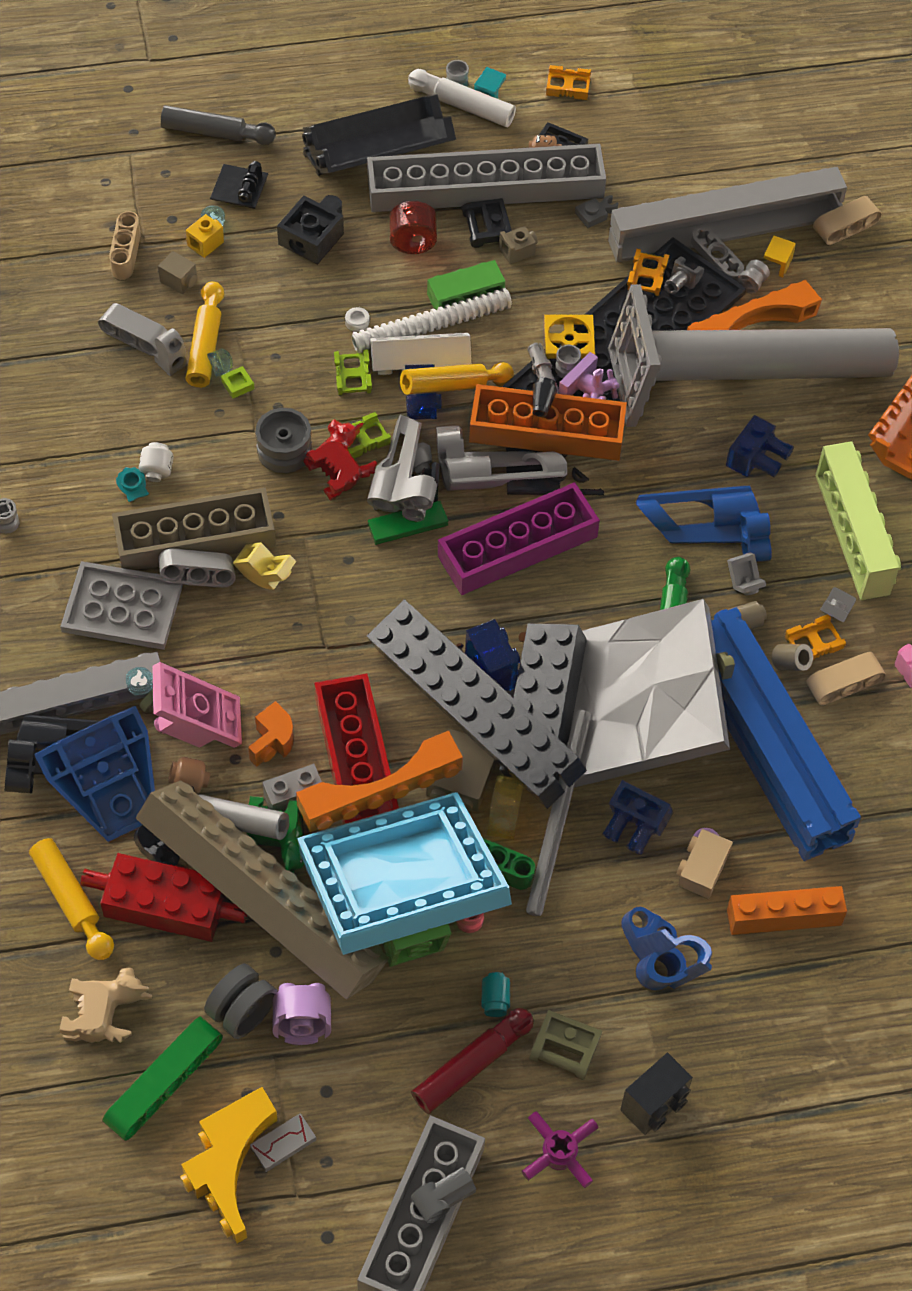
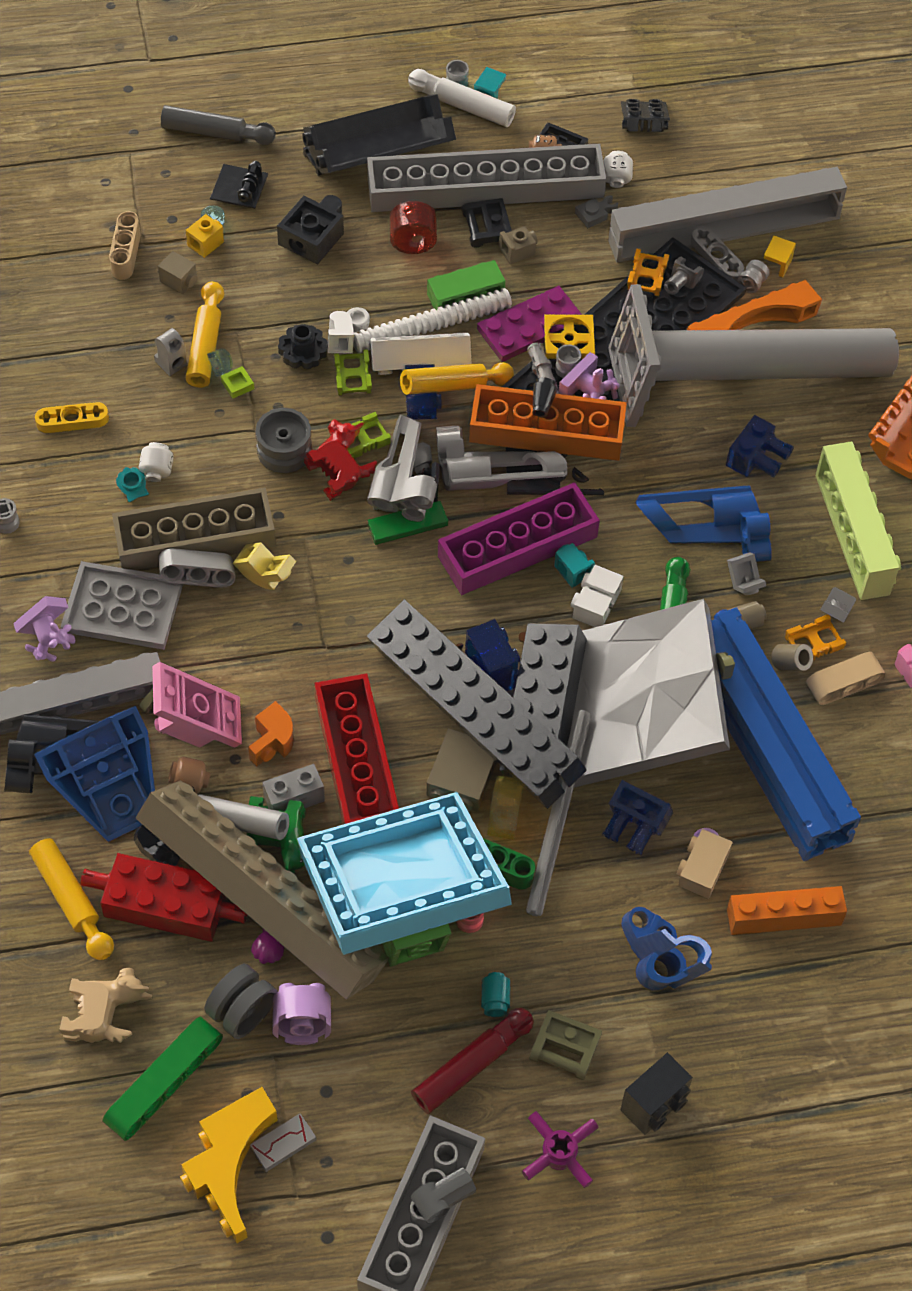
(40, 621): none -> lavender piece
(79, 424): none -> yellow beam
(131, 328): light grey beam -> none
(139, 680): clear light blue tile -> none
(267, 948): none -> magenta animal
(303, 346): none -> black plant
(329, 803): orange arch -> none
(340, 333): none -> white leg
(523, 324): none -> magenta plate
(569, 77): light orange piece -> none
(572, 564): none -> teal brick
(598, 594): none -> white piece
(618, 168): none -> white head
(654, 110): none -> black hinge
(847, 220): tan beam -> none

